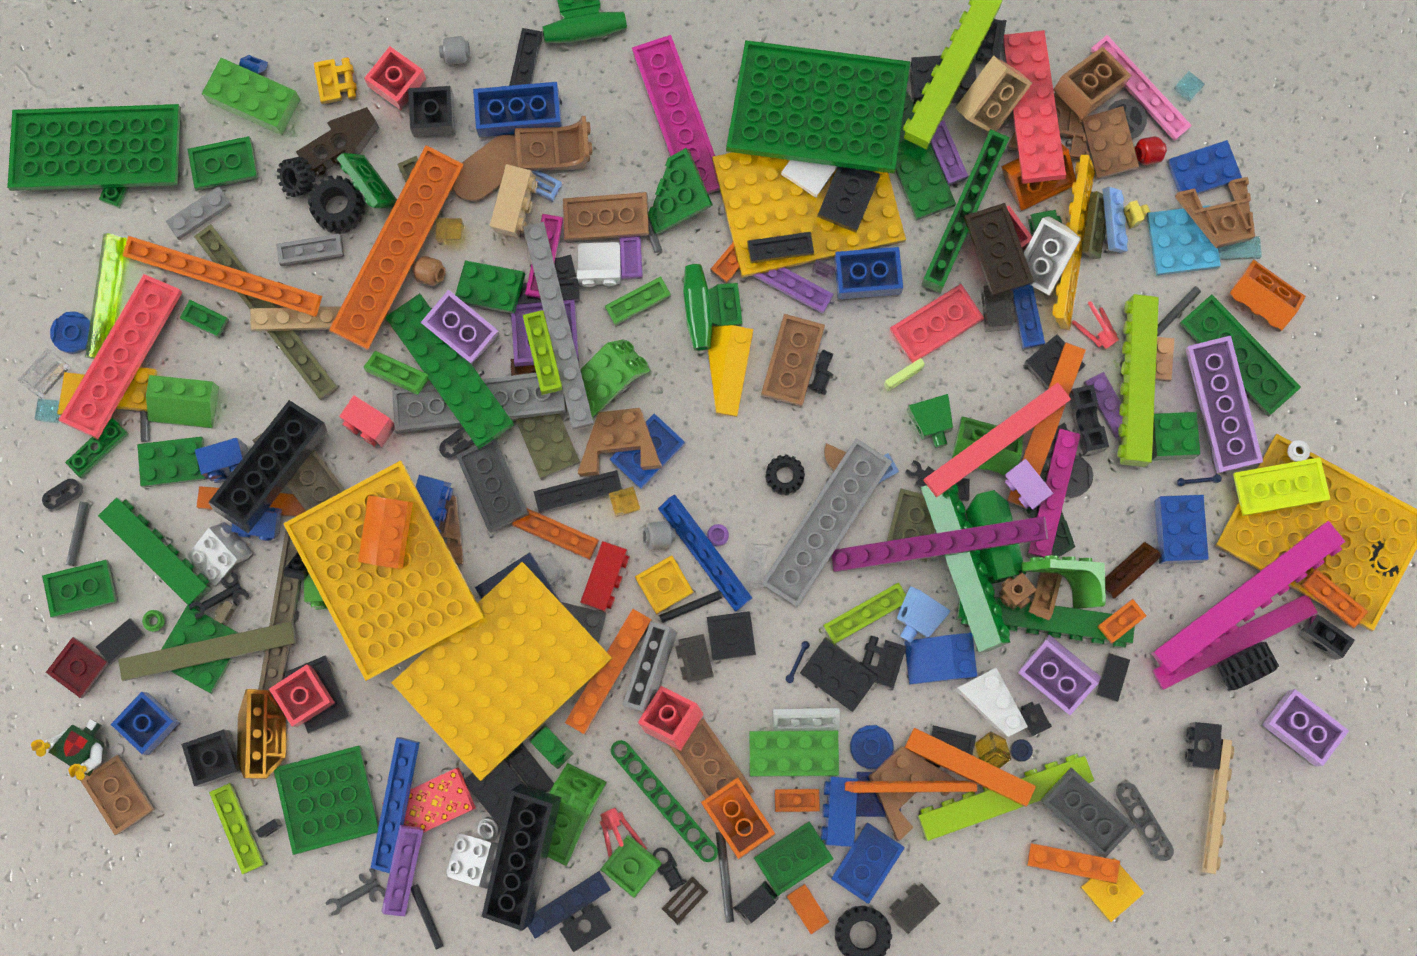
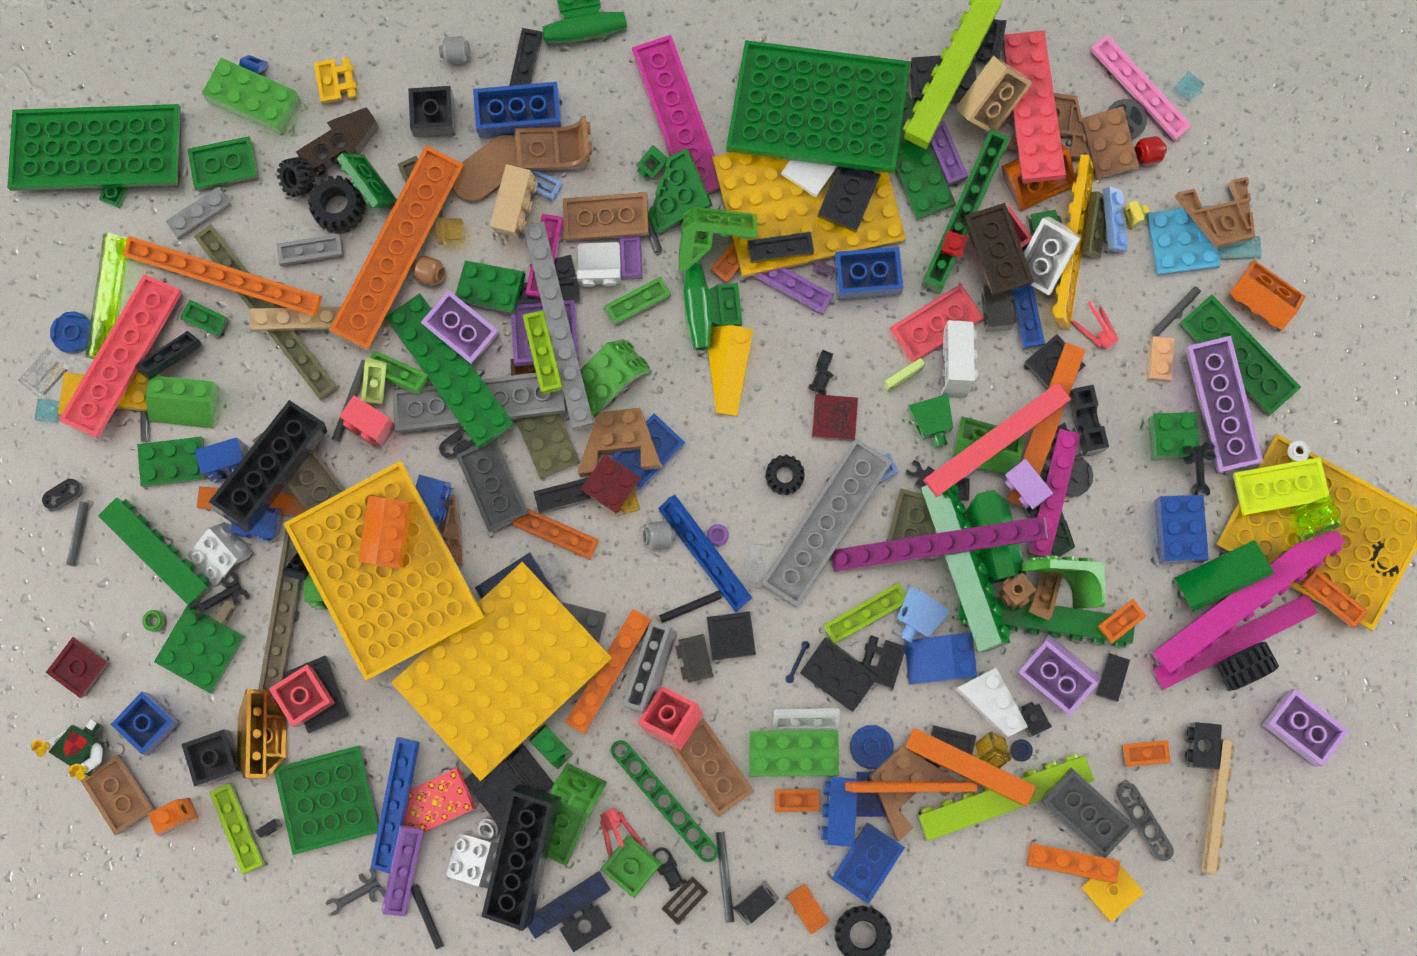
(79, 588): green plate -> none
(86, 458): green tile -> none
(120, 640): black tile -> none
(168, 355): none -> black tile
(172, 816): none -> orange torso
(207, 651): olive tile -> none
(353, 391): none -> dark grey bar
(373, 381): none -> yellowish green slope
(393, 77): coral brick -> none
(605, 577): red brick -> none
(610, 484): none -> dark red plate
(657, 157): none -> green brick
(664, 584): yellow plate -> none
(701, 224): none -> bright green bracket
(738, 818): orange slope -> none
(793, 360): medium nougat plate -> none
(793, 858): green plate -> none
(833, 456): medium nougat tile -> none
(835, 417): none -> dark red tile
(913, 907): clear smoke brick -> none
(954, 244): none -> red plate
(959, 358): none -> white wedge
(1092, 82): medium nougat brick -> none
(1108, 402): medium lavender plate -> none
(1130, 569): reddish brown plate -> none
(1139, 380): lime brick -> none
(1146, 753): none -> orange plate
(1196, 456): none -> black bar
(1204, 168): blue plate -> none
(1216, 479): dark blue hinge -> none
(1224, 575): none -> green tile
(1315, 518): none -> clear neon green plate
(1326, 637): black brick -> none

